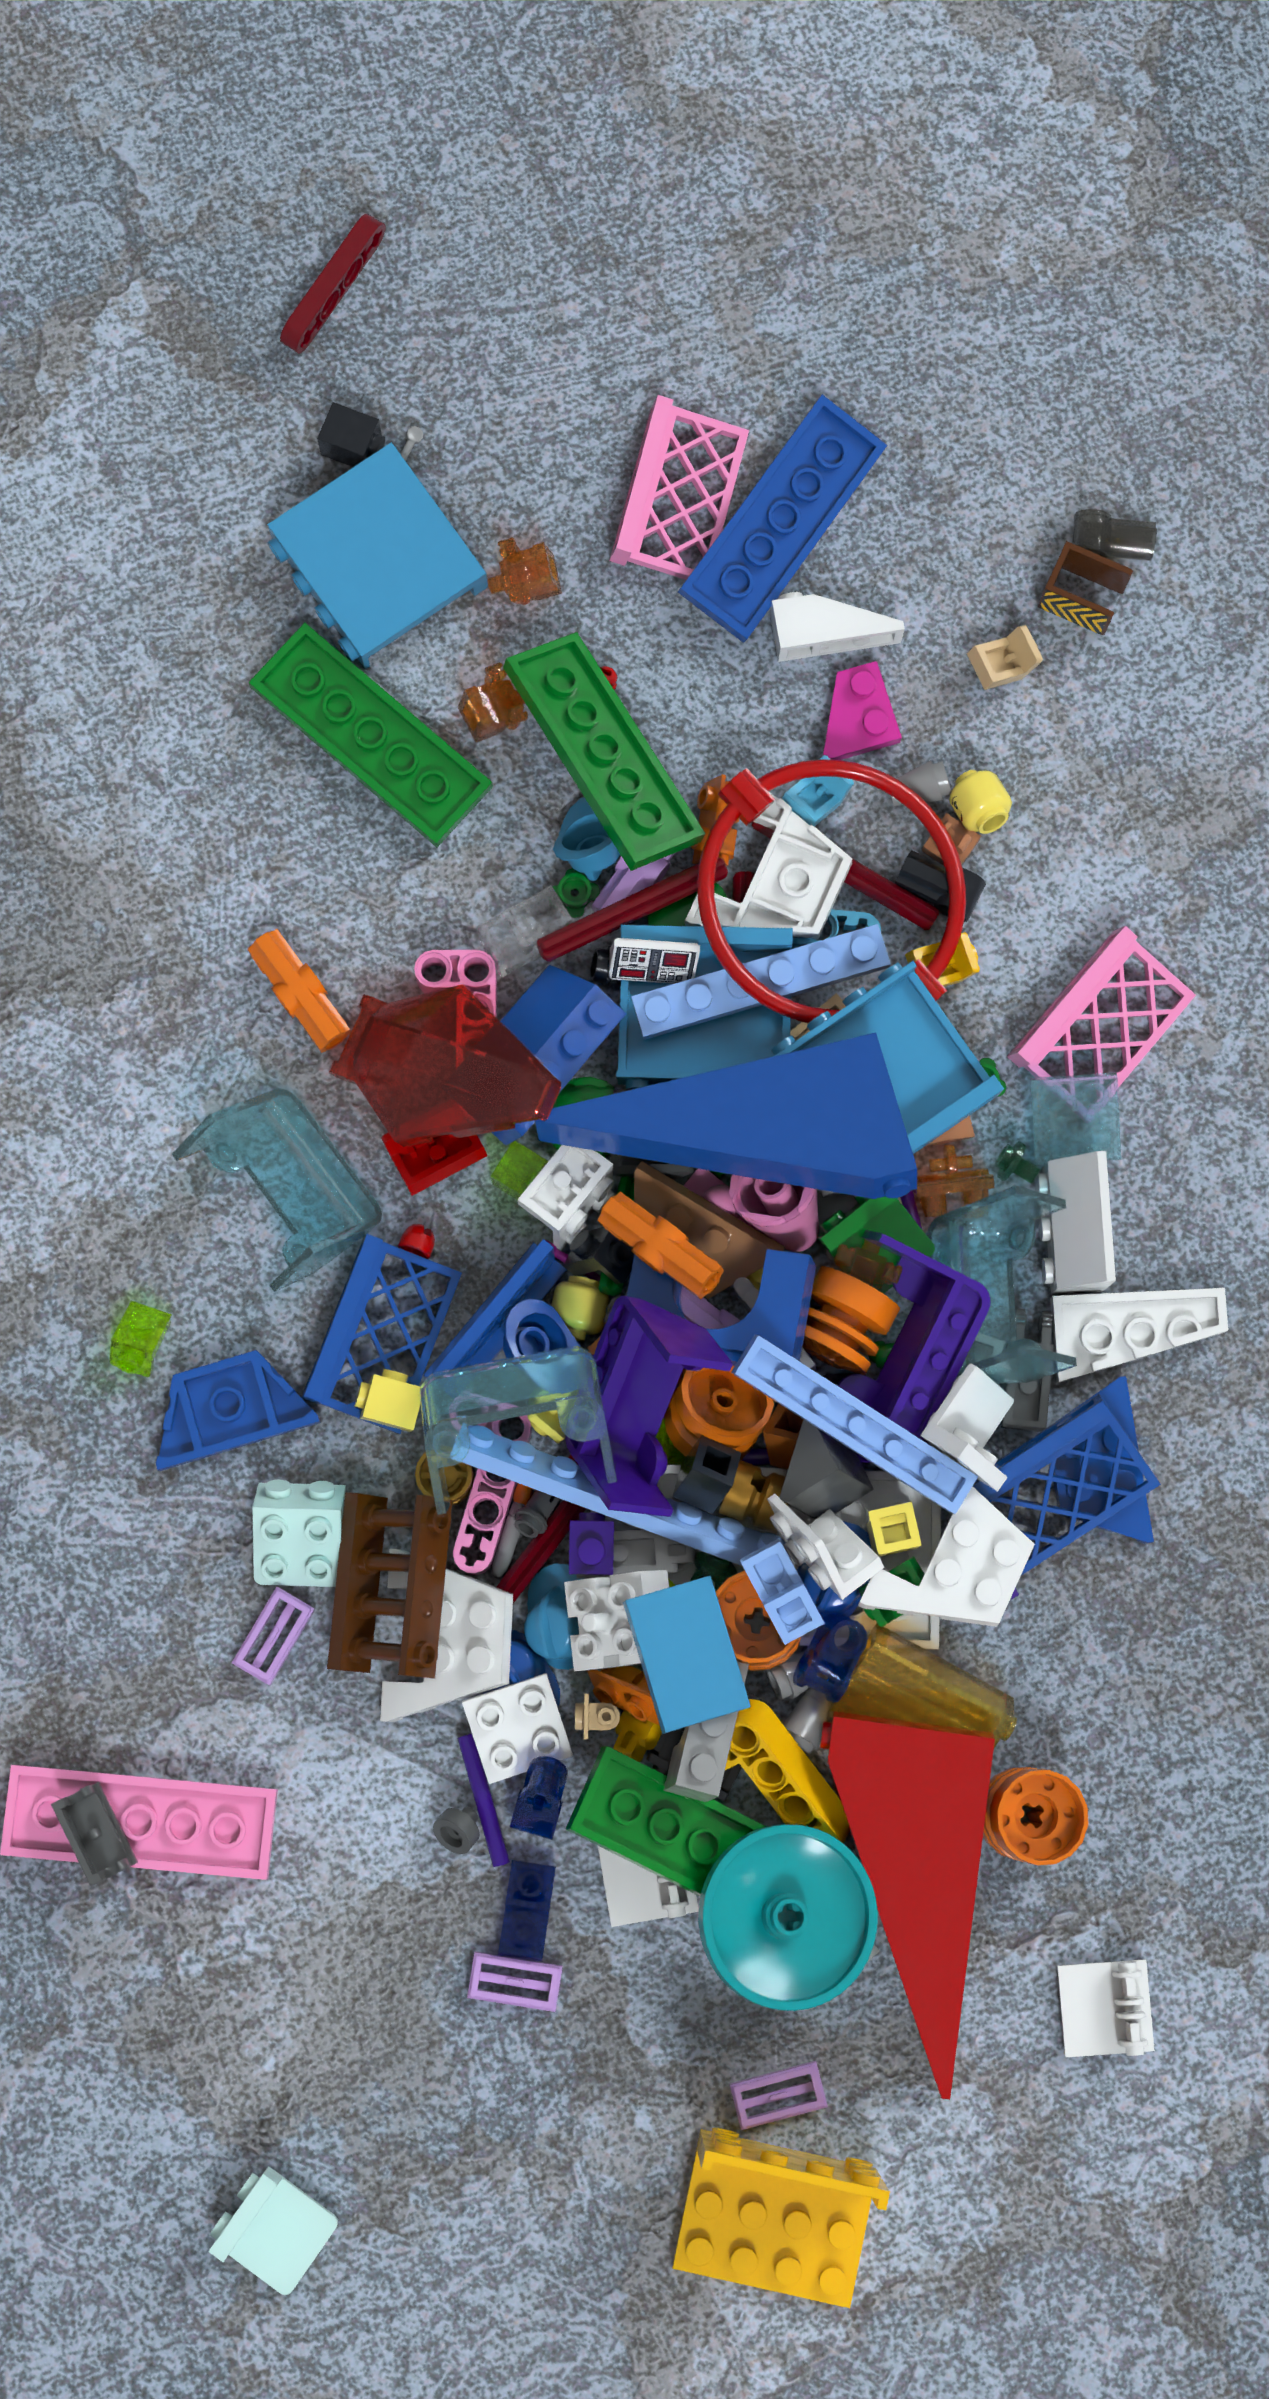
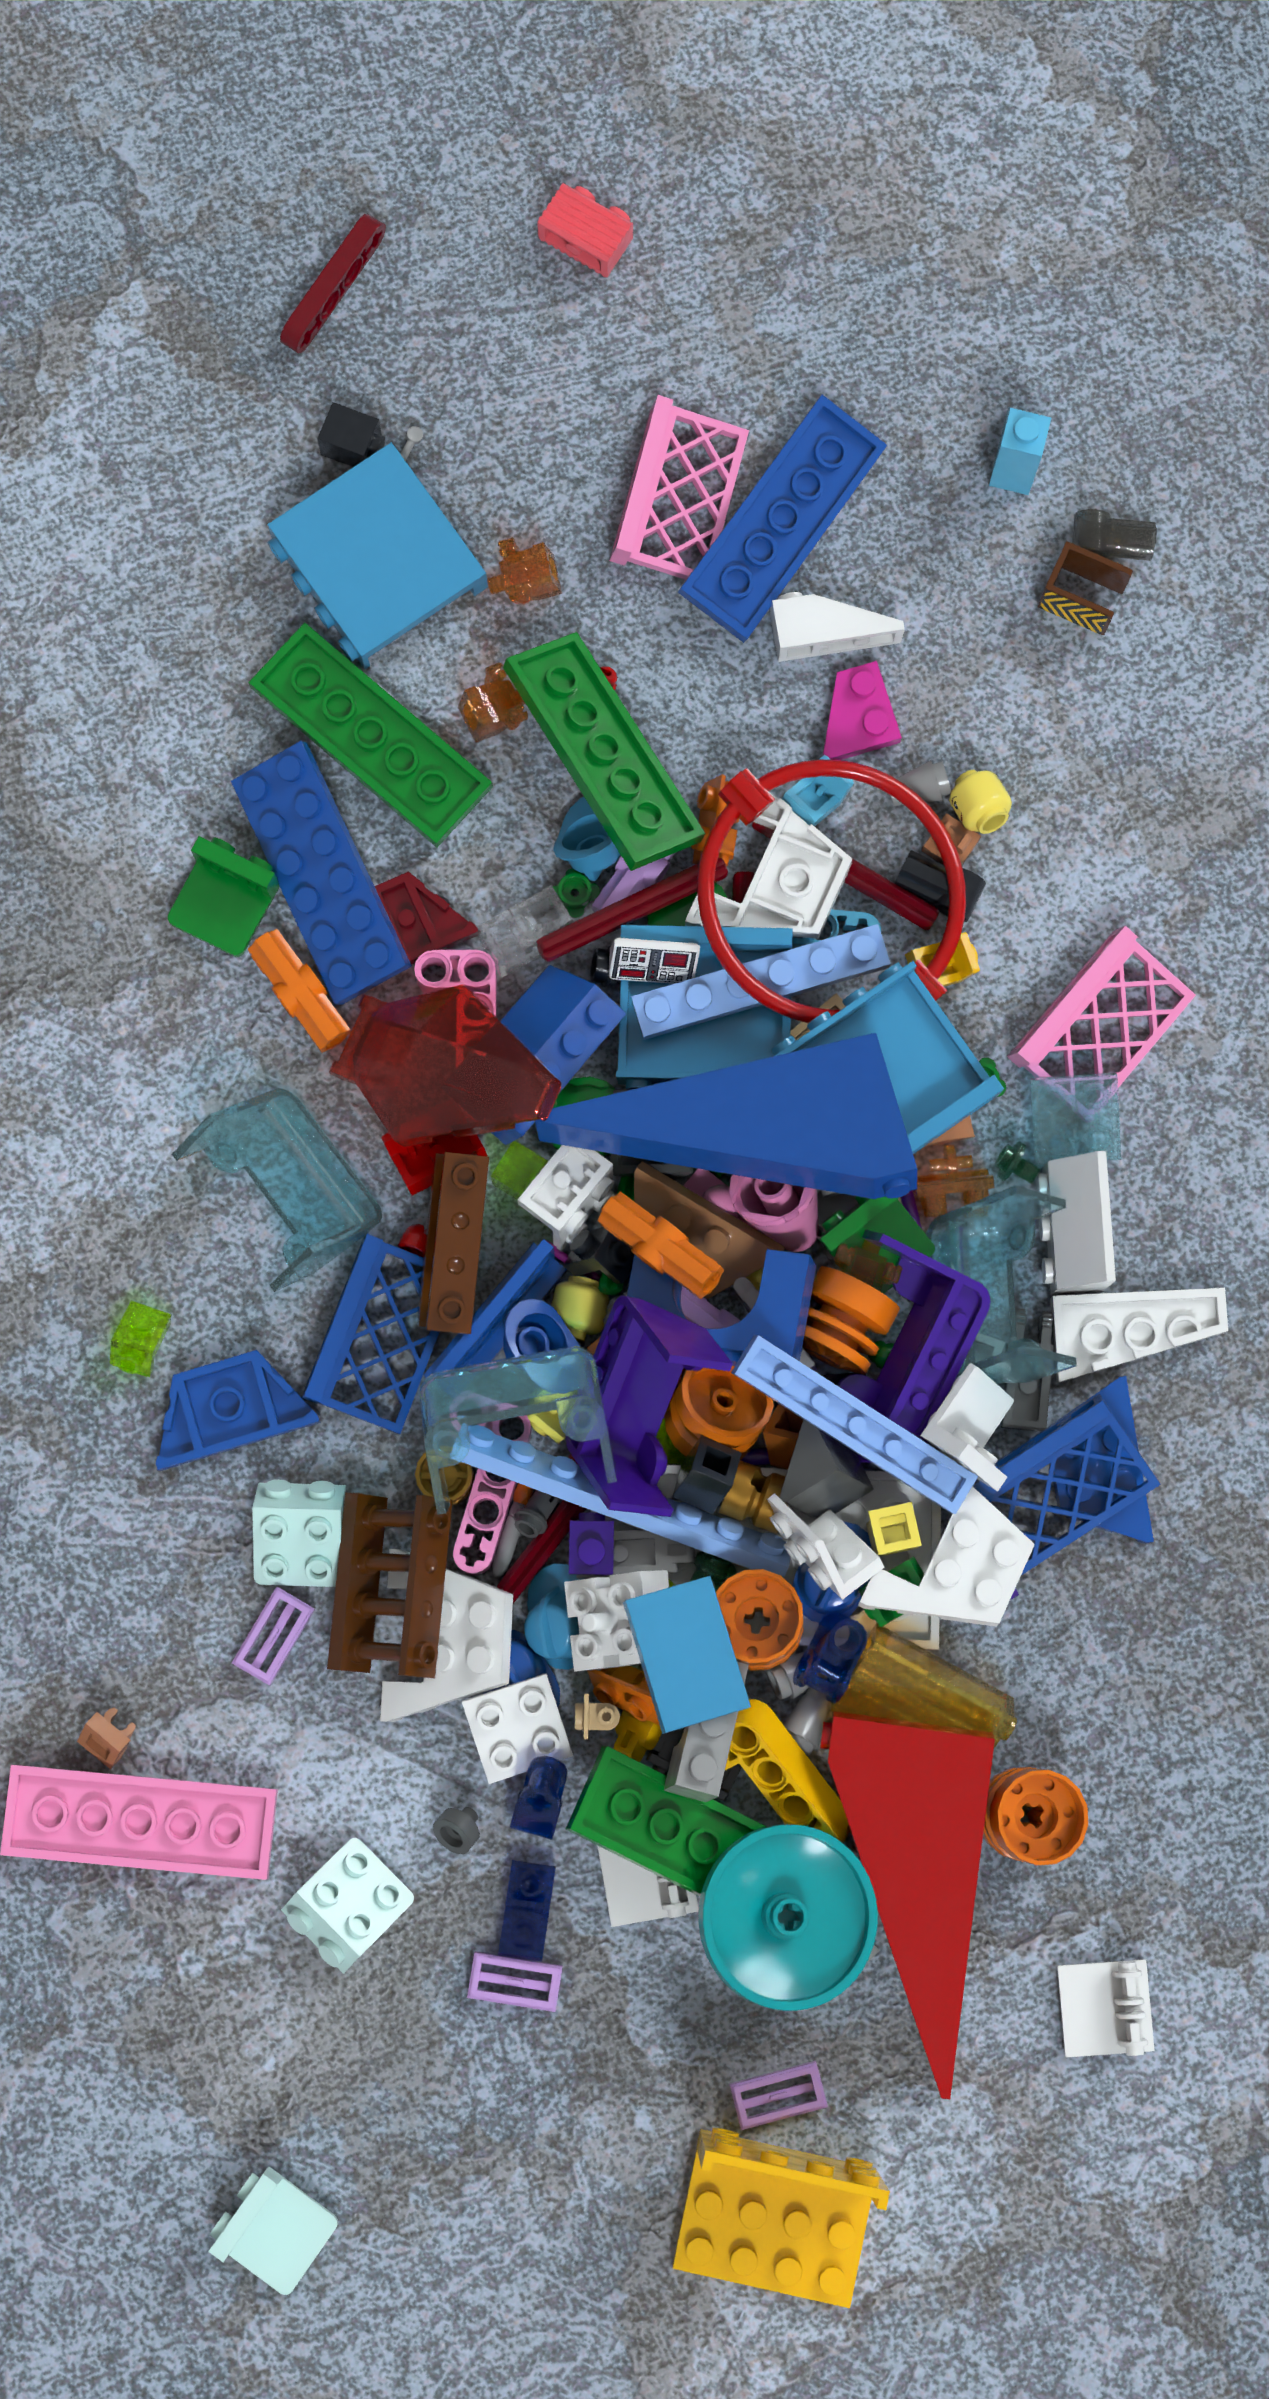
(94, 1833): dark grey hinge -> none
(105, 1739): none -> nougat tile
(224, 896): none -> green bracket
(321, 873): none -> blue plate
(347, 1904): none -> light aqua bracket
(389, 1400): light yellow brick -> none
(422, 918): none -> dark red wing
(453, 1242): none -> reddish brown fence
(483, 1801): dark purple bar -> none
(585, 229): none -> coral brick
(781, 1591): light blue slope -> none
(1005, 658): tan bracket -> none
(1019, 450): none -> medium azure slope

